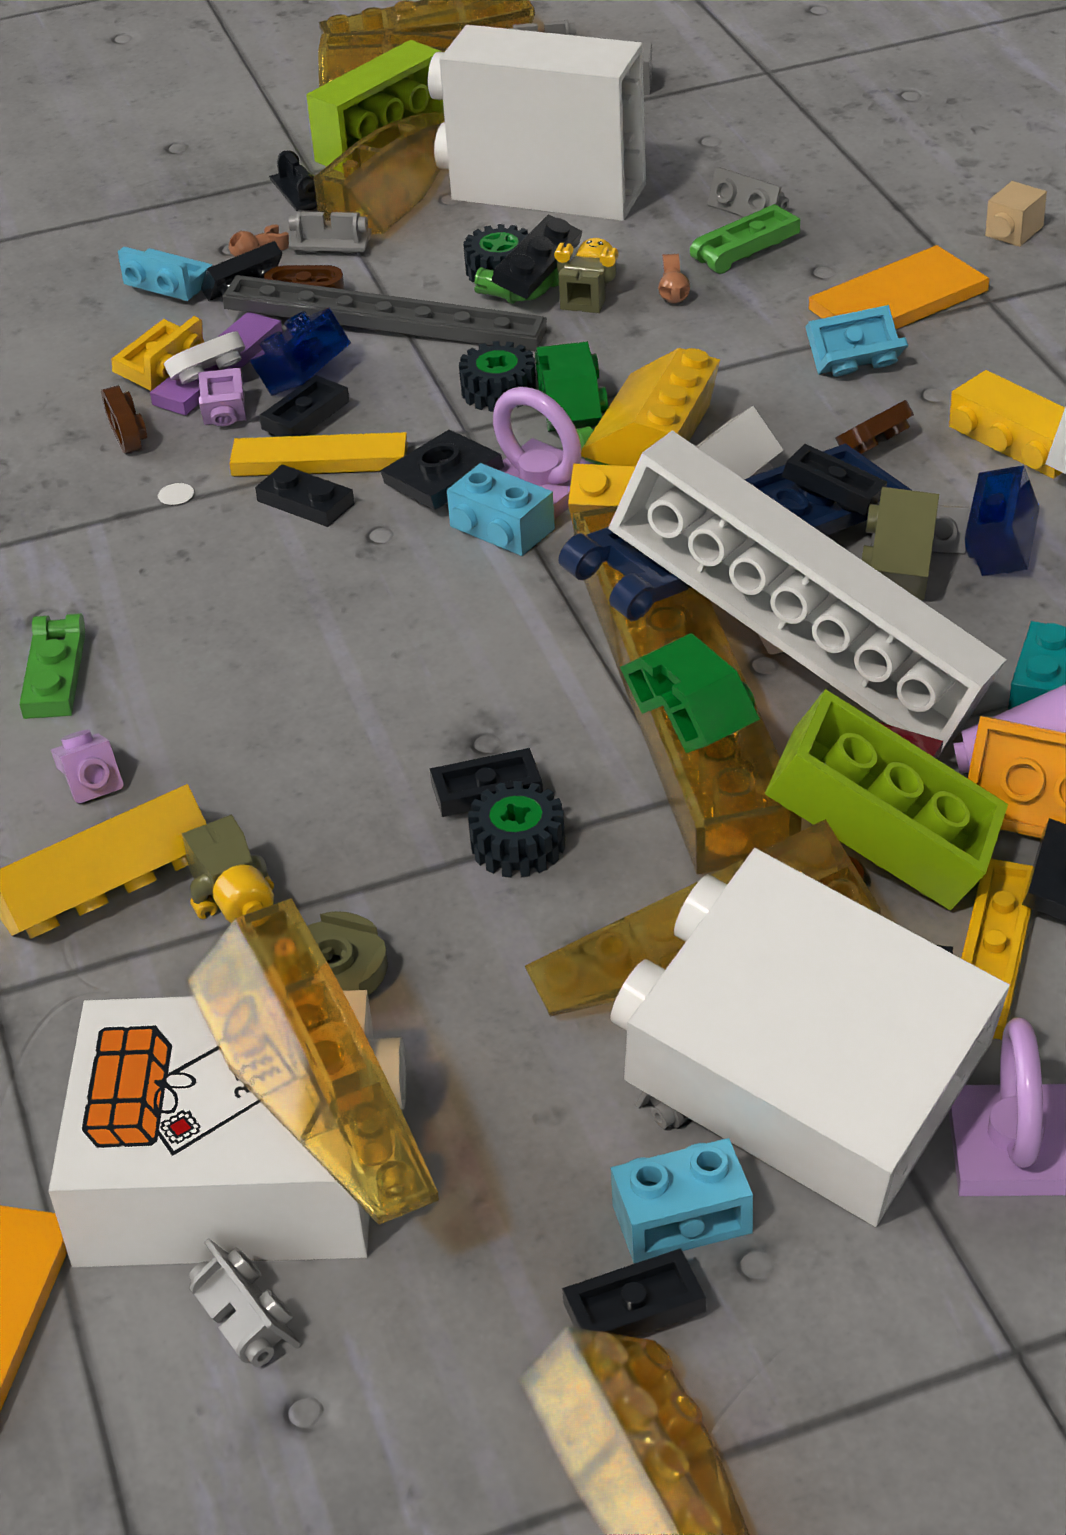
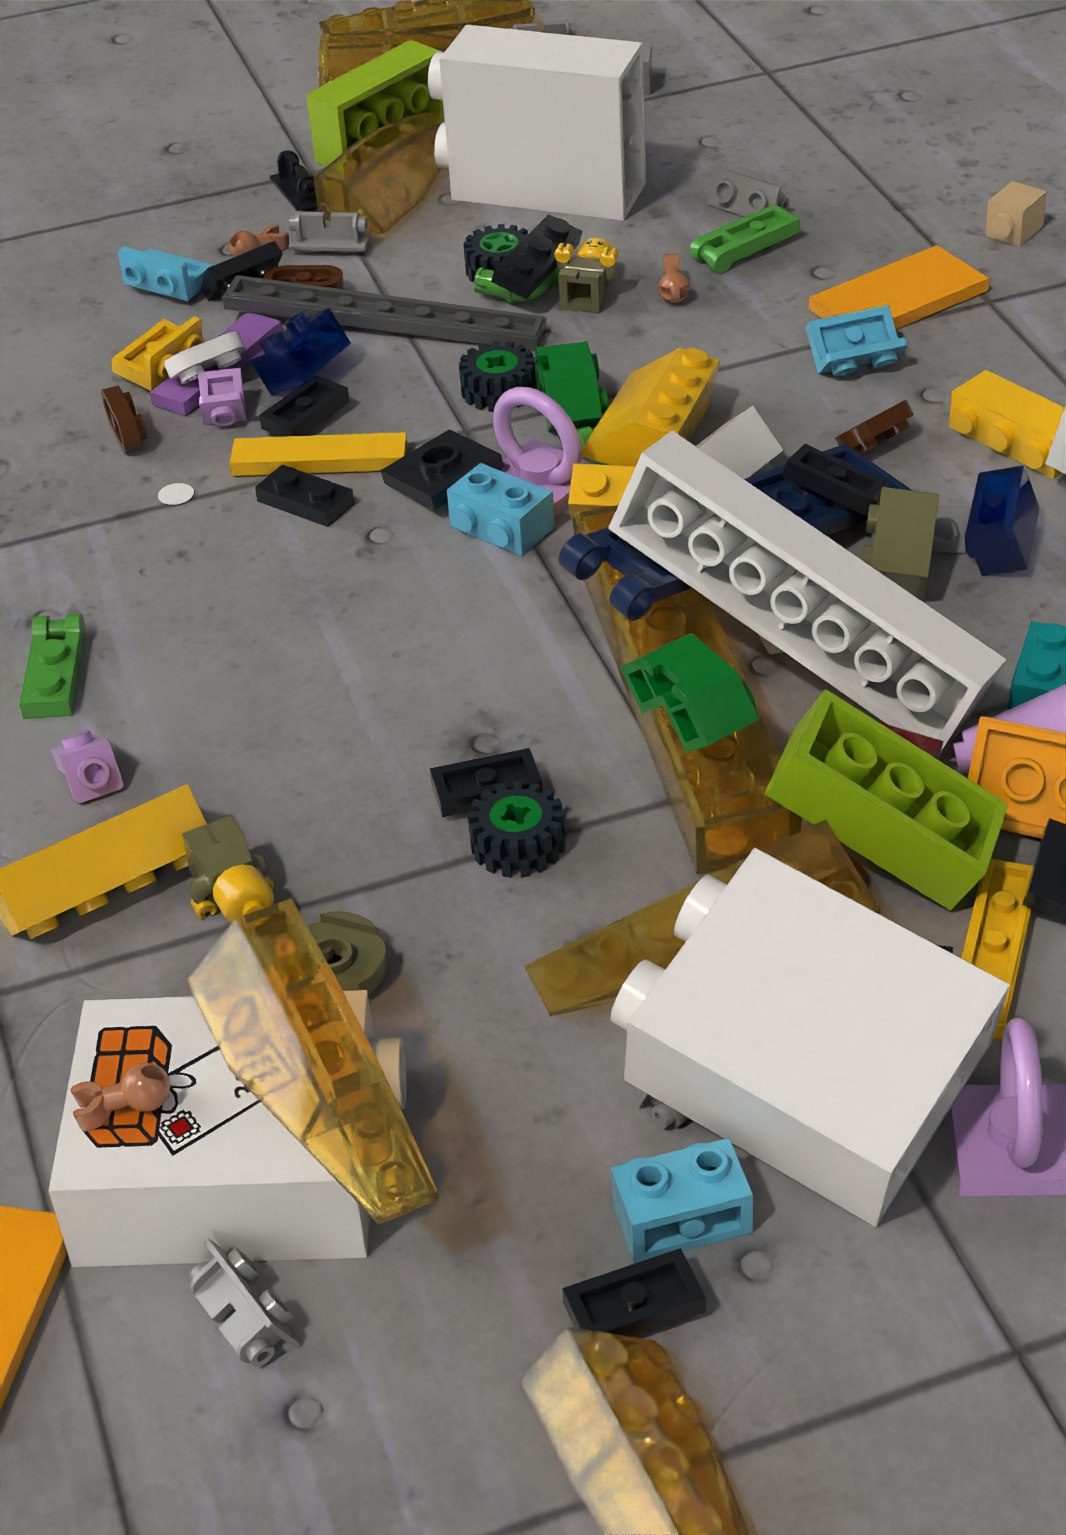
(142, 1088): none -> nougat arm

